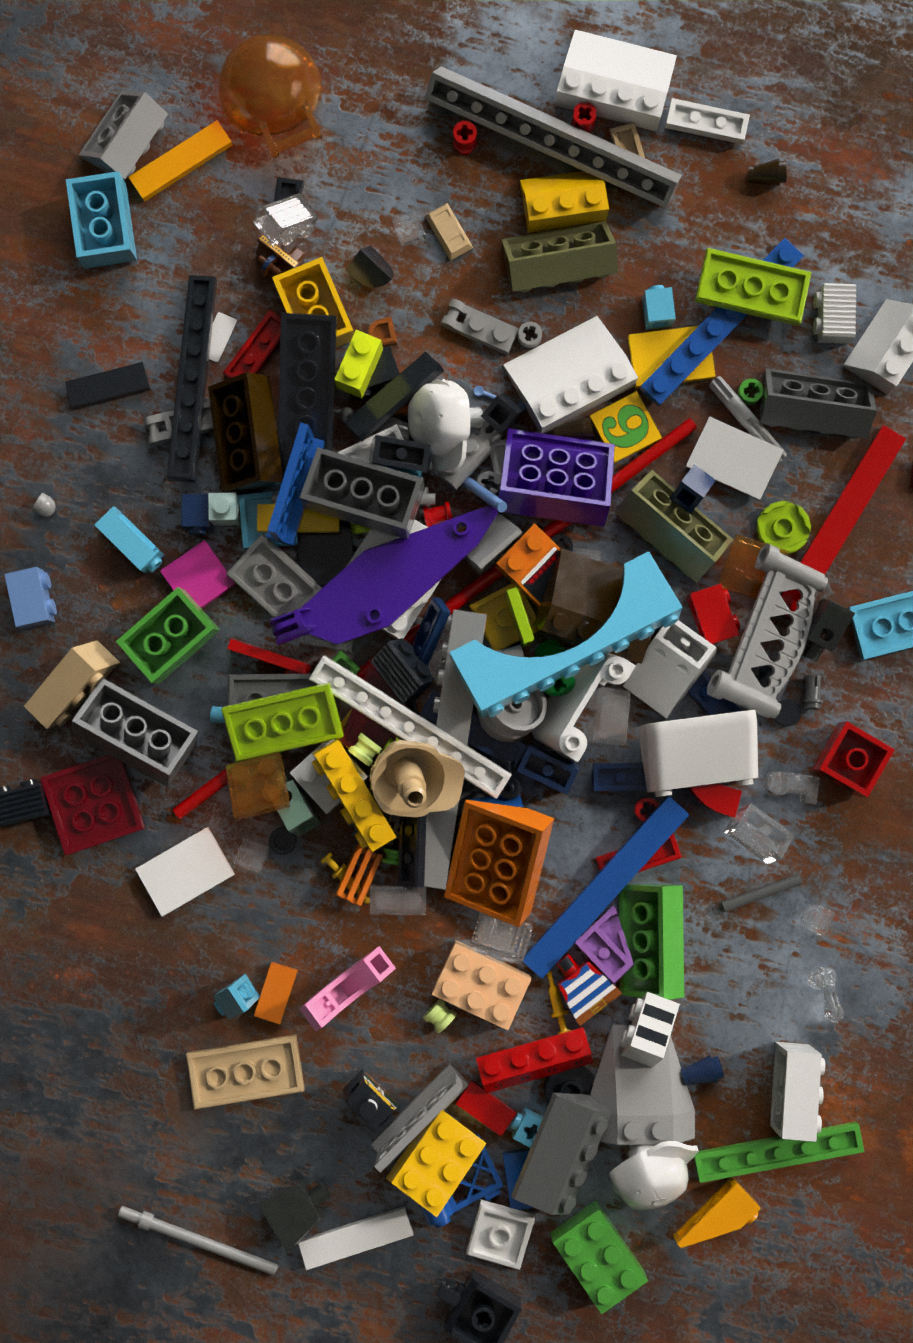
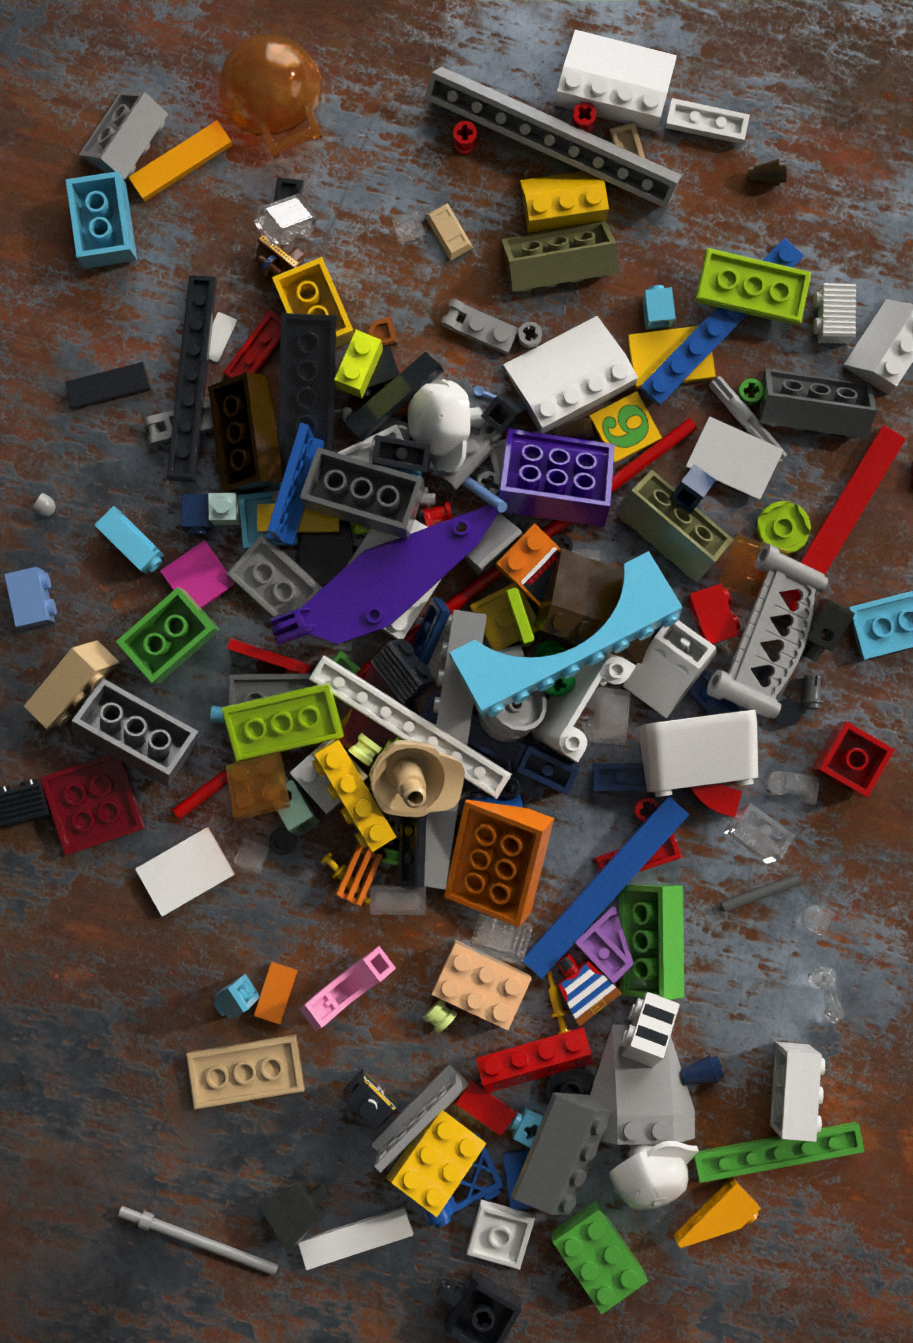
(370, 268): black brick -> none

